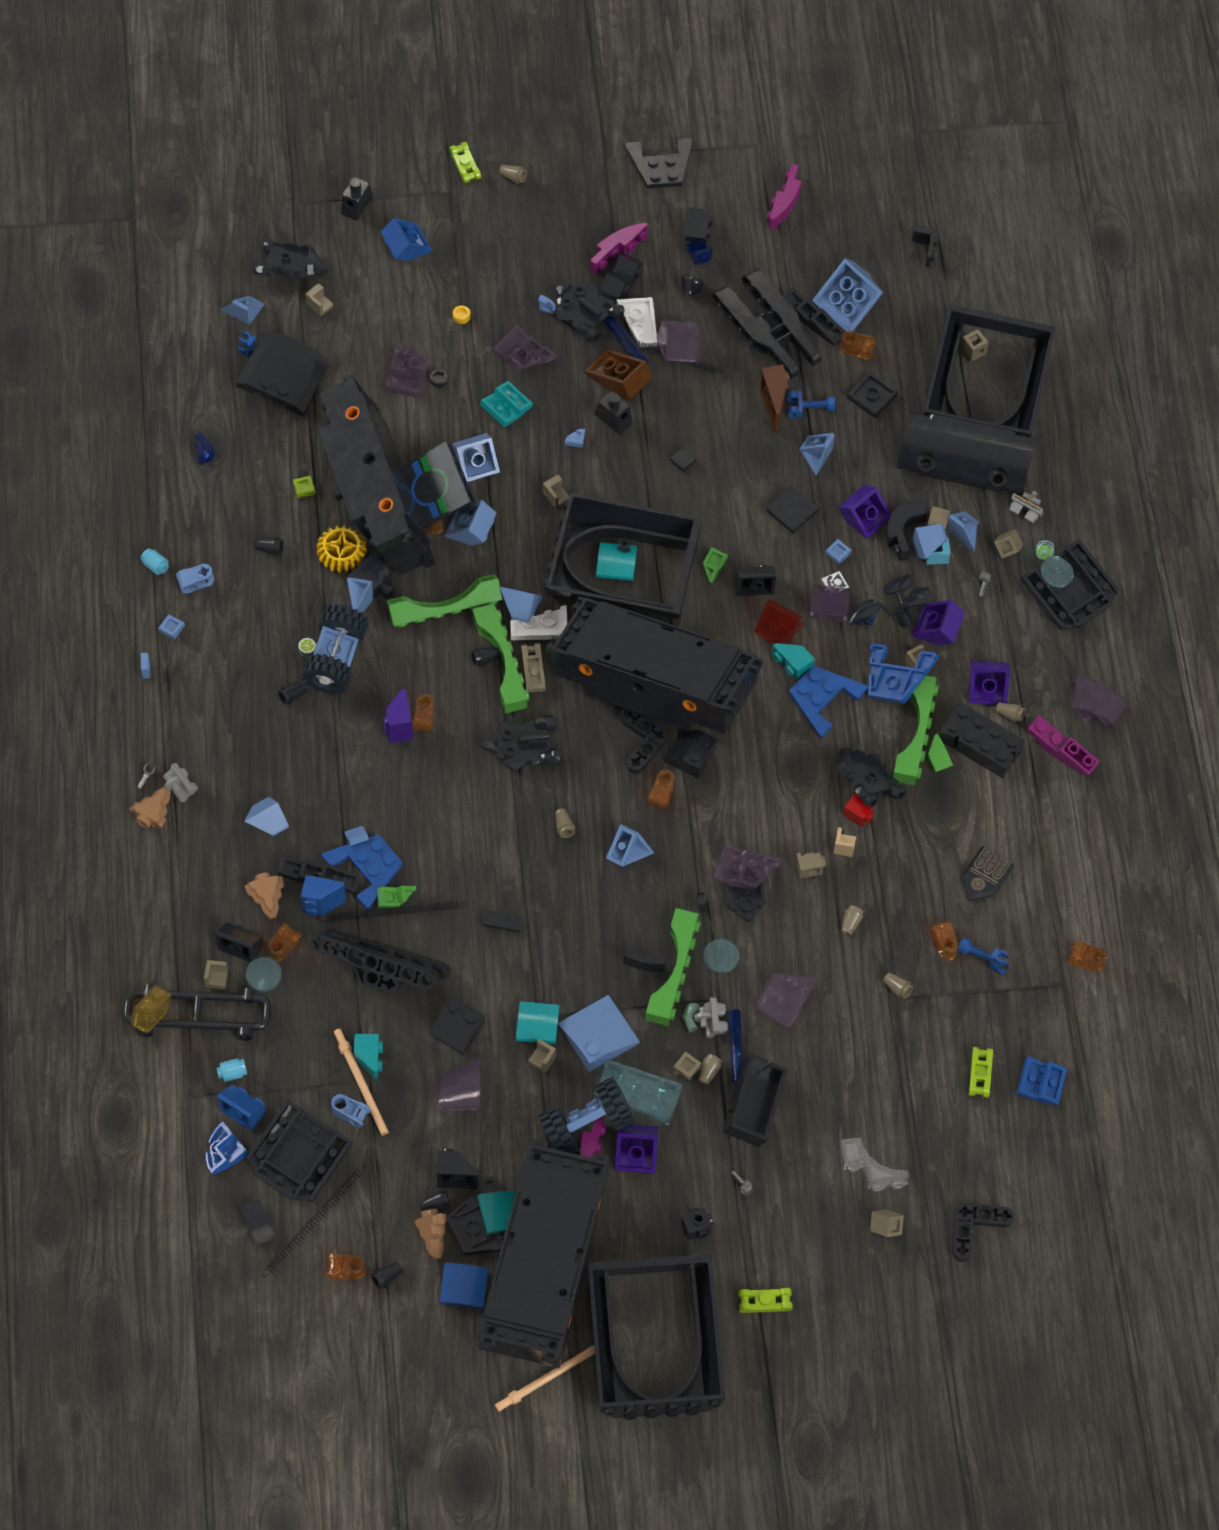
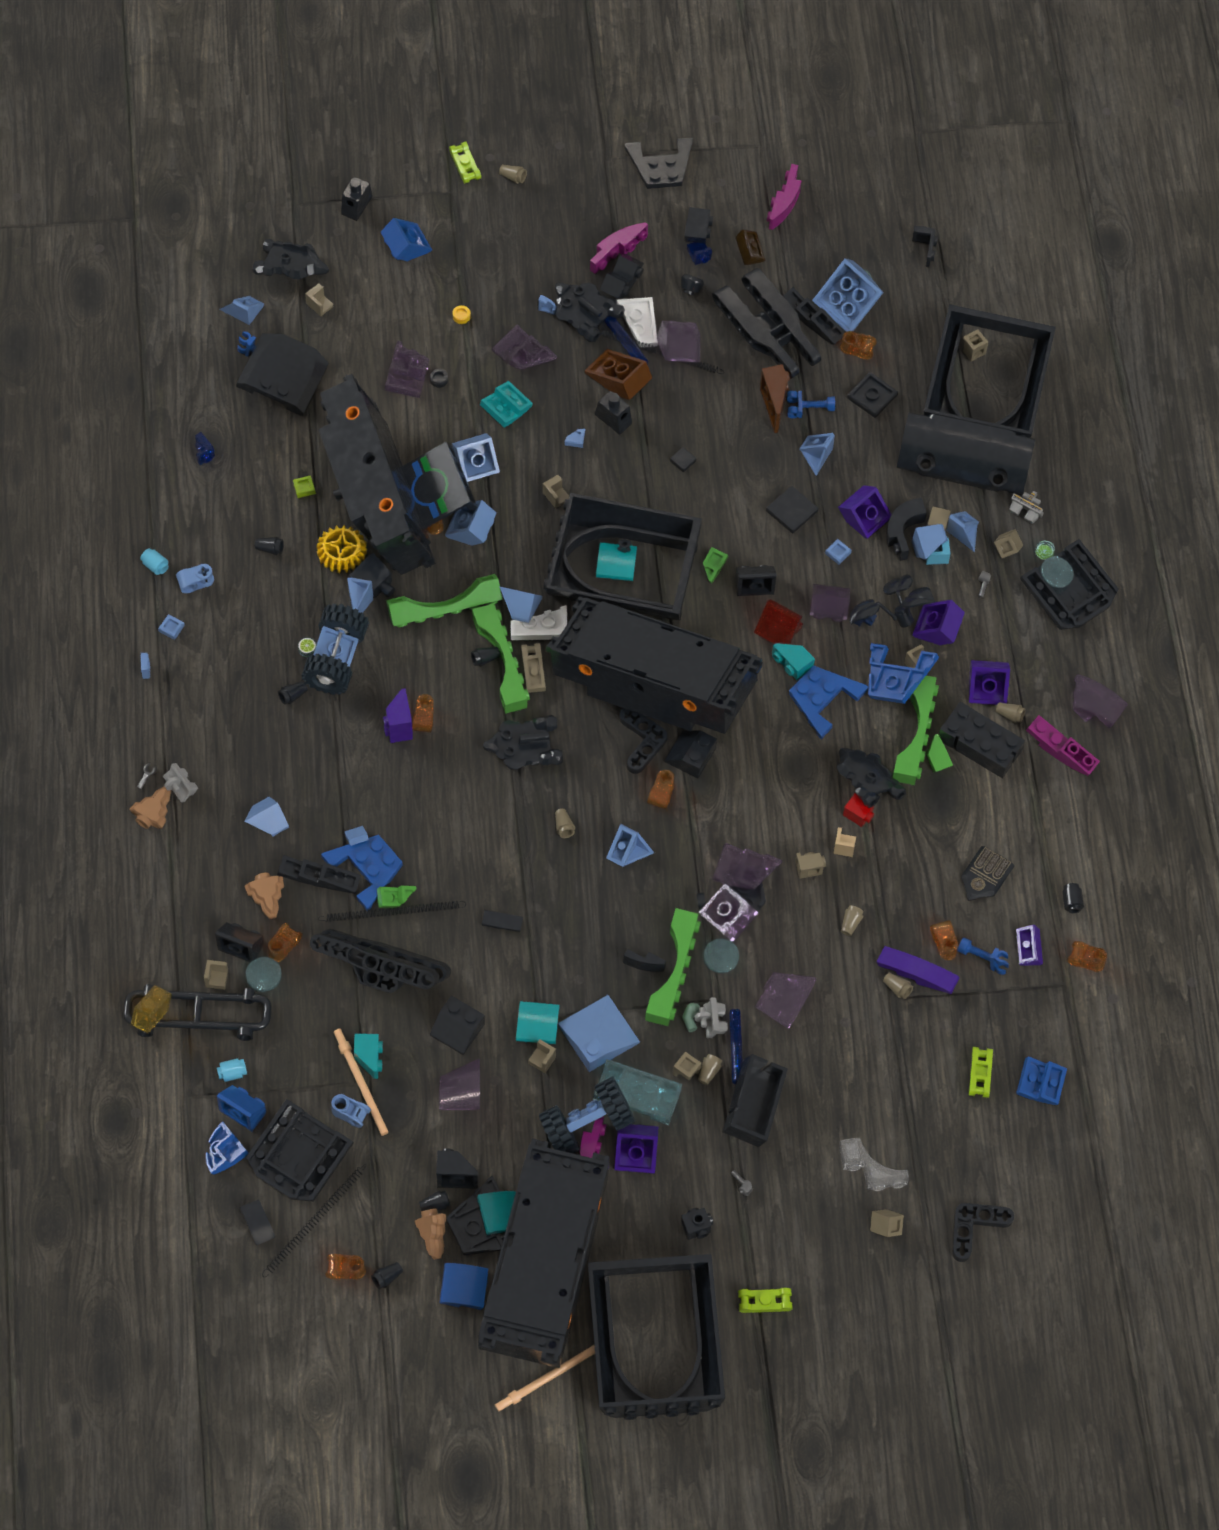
(321, 895): blue slope -> none
(728, 912): none -> clear purple slope
(750, 247): none -> dark brown slope
(835, 580): clear sticker -> none
(920, 970): none -> dark purple slope
(1029, 945): none -> dark purple slope
(1073, 898): none -> black brick

